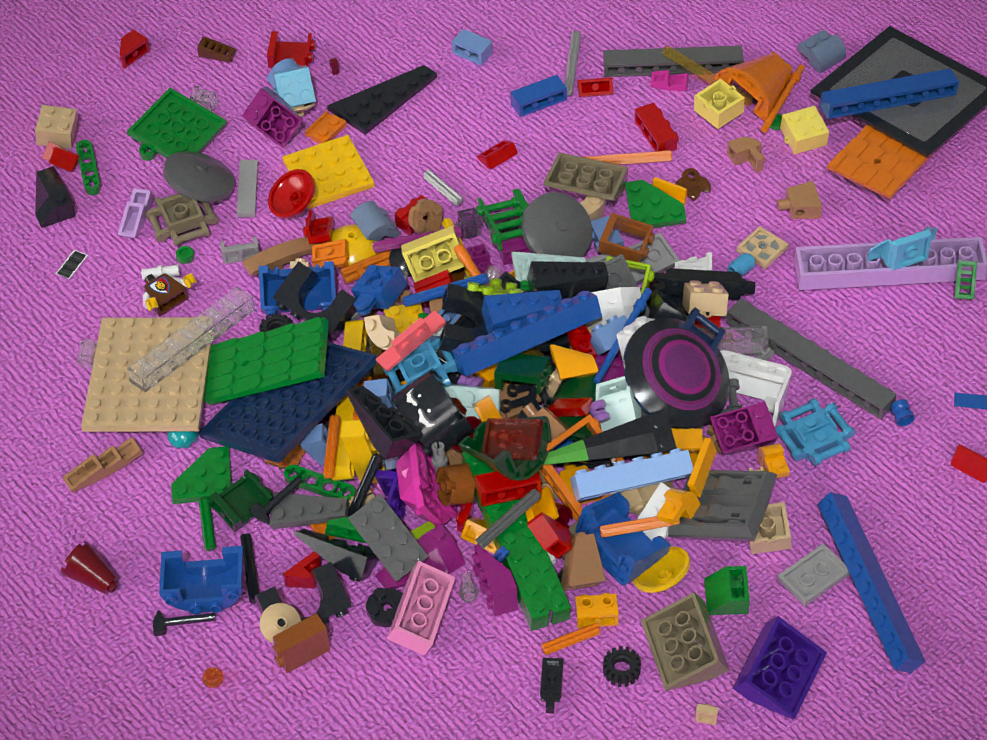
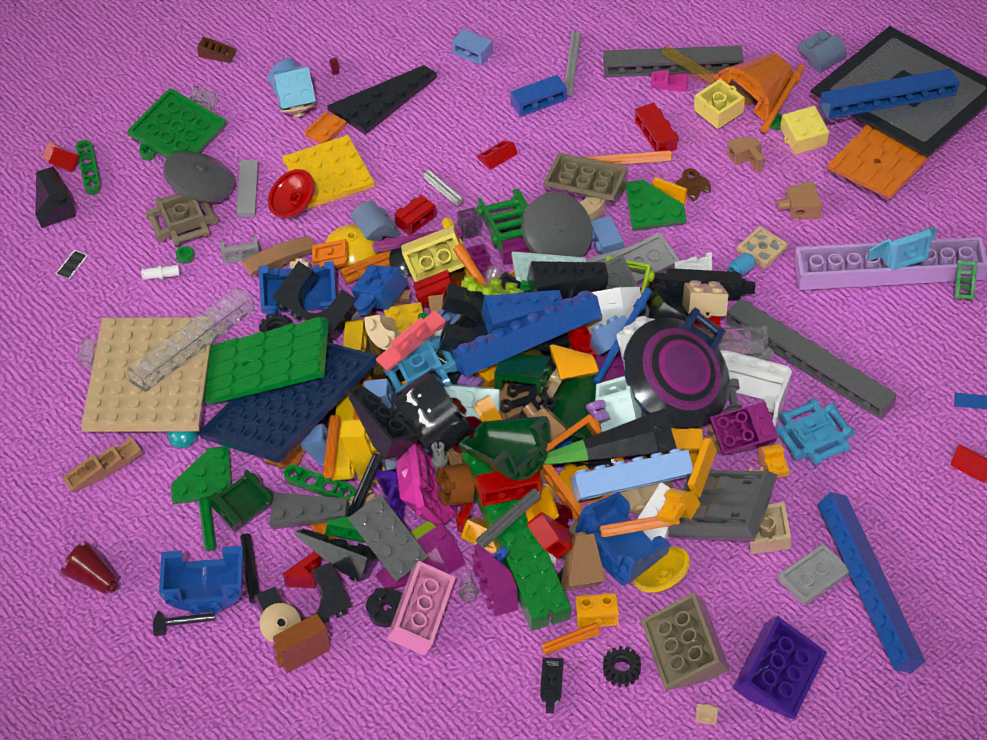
(56, 126): tan brick -> none
(132, 48): red slope -> none
(134, 213): lavender slope -> none
(165, 292): torso -> none
(212, 677): clear orange plate -> none
(260, 513): black piece -> none
(272, 116): magenta slope -> none
(298, 51): red panel -> none
(319, 229): red bracket -> none
(433, 220): medium nougat plate -> none
(438, 292): blue axle -> none
(513, 435): clear red tile -> none
(571, 407): red slope -> none
(595, 87): red slope -> none
(630, 226): dark orange window -> none
(727, 591): green slope -> none
(902, 412): blue wheel -> none

